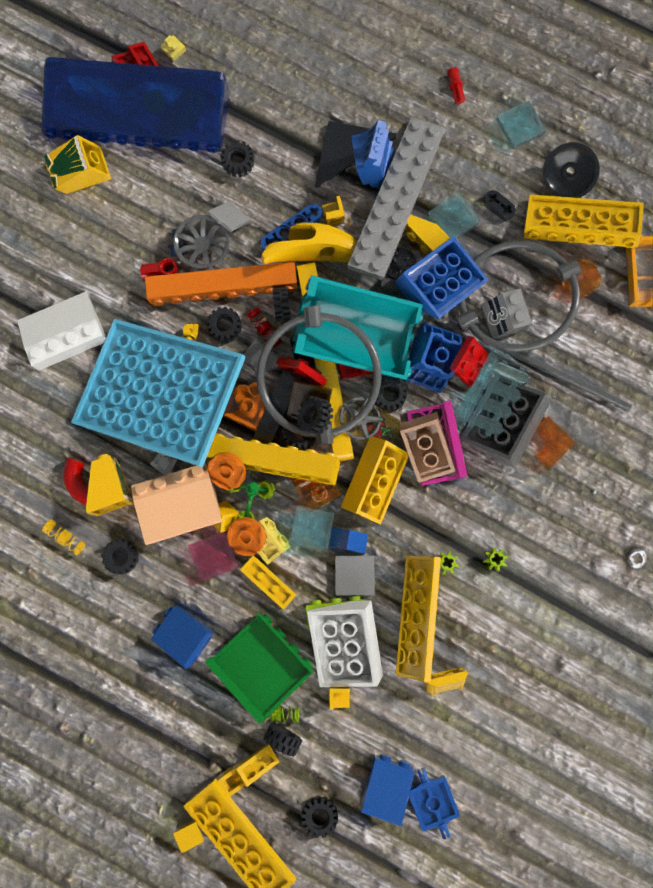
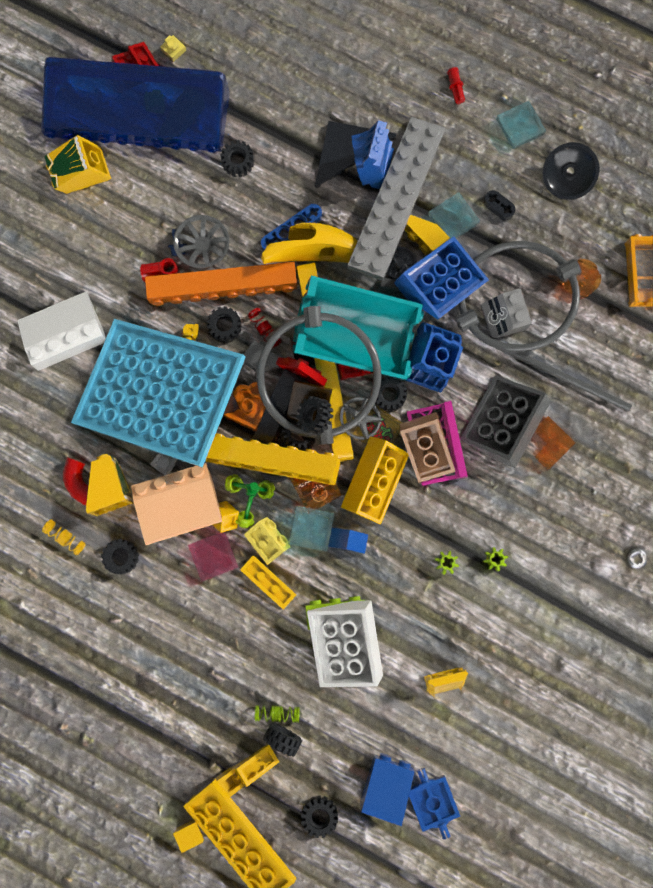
(182, 636): blue slope -> none
(226, 470): orange tile -> none
(229, 216): light grey piece -> none
(246, 536): orange tile -> none
(260, 667): green panel -> none
(281, 304): black tyre -> none
(334, 212): yellow panel -> none
(339, 697): yellow panel -> none
(354, 575): light grey tile -> none
(418, 618): yellow bracket -> none
(469, 361): red plate -> none
(484, 382): clear light blue fence -> none
(584, 221): yellow bracket -> none

